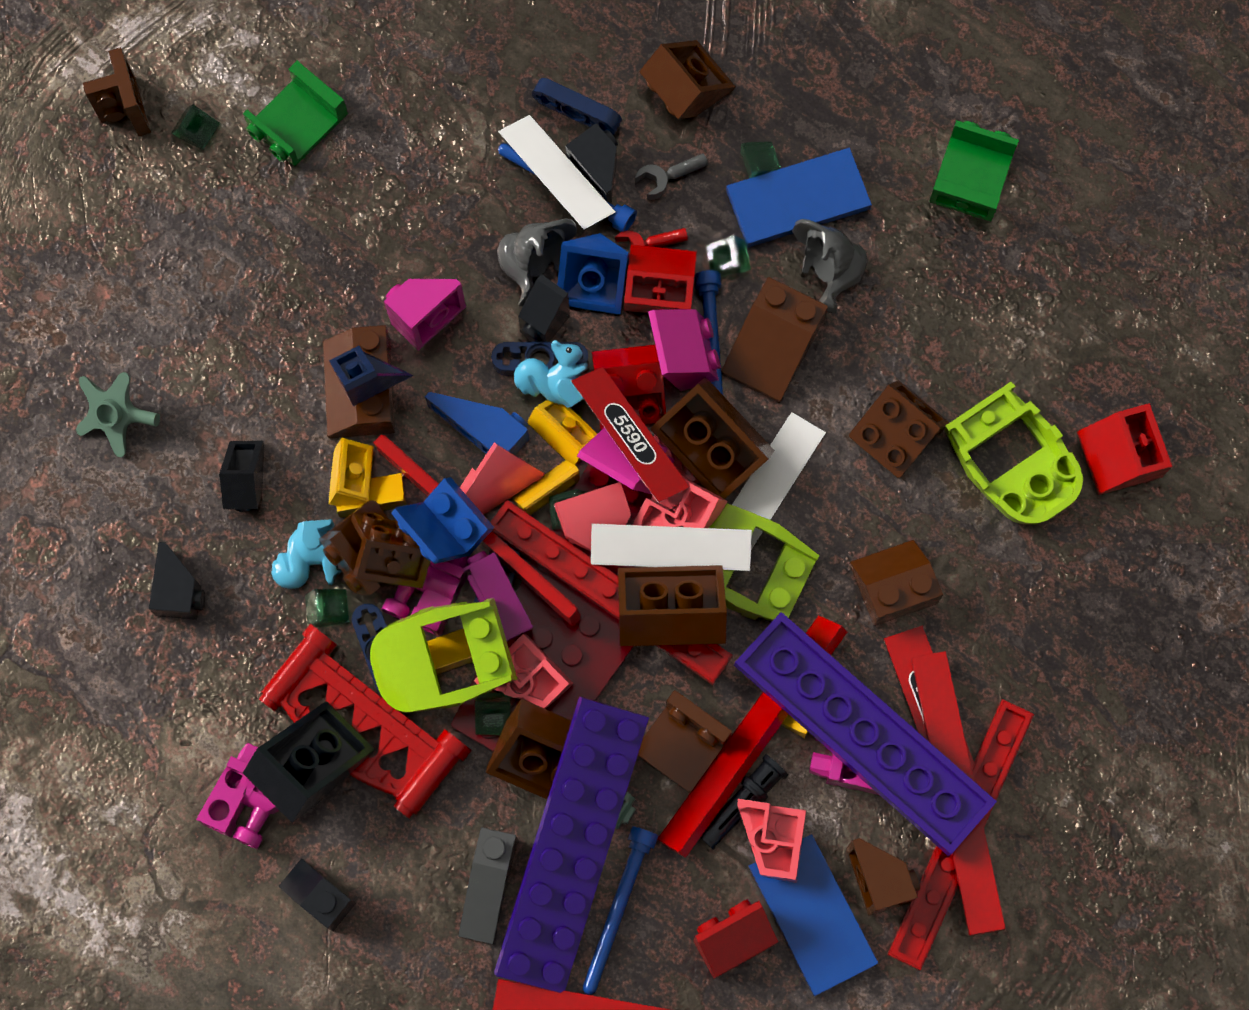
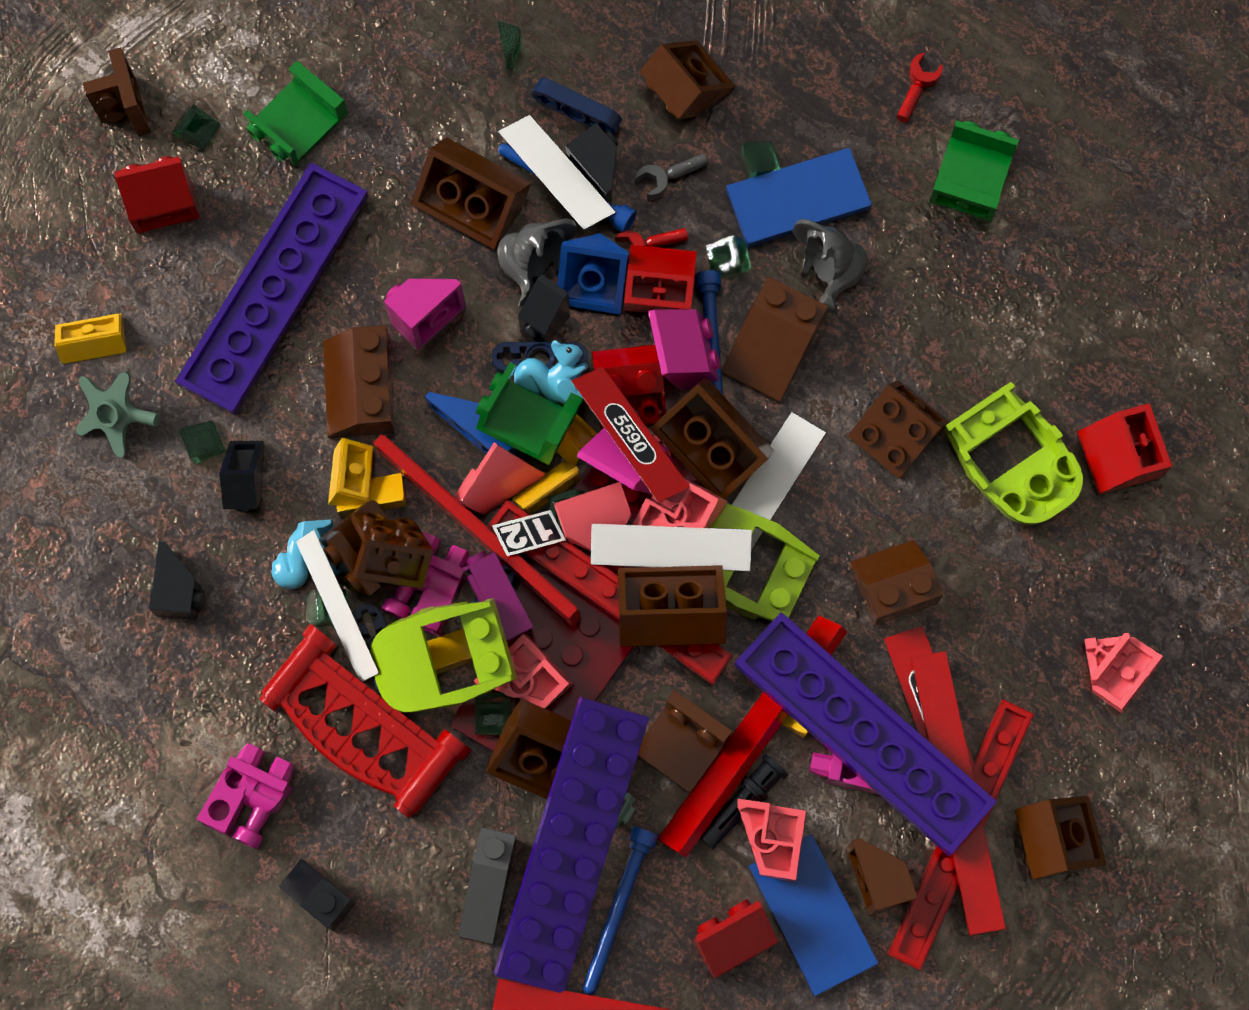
(90, 338): none -> yellow slope
(157, 194): none -> red slope
(202, 441): none -> clear green slope
(272, 288): none -> dark purple plate
(307, 760): black slope -> none
(337, 606): none -> white sticker
(365, 375): dark blue slope -> none
(444, 524): blue bracket -> none
(470, 192): none -> reddish brown slope
(510, 42): none -> clear green slope
(525, 418): none -> green panel
(528, 533): none -> sticker
(920, 80): none -> red piece
(1059, 836): none -> reddish brown slope
(1119, 668): none -> coral slope

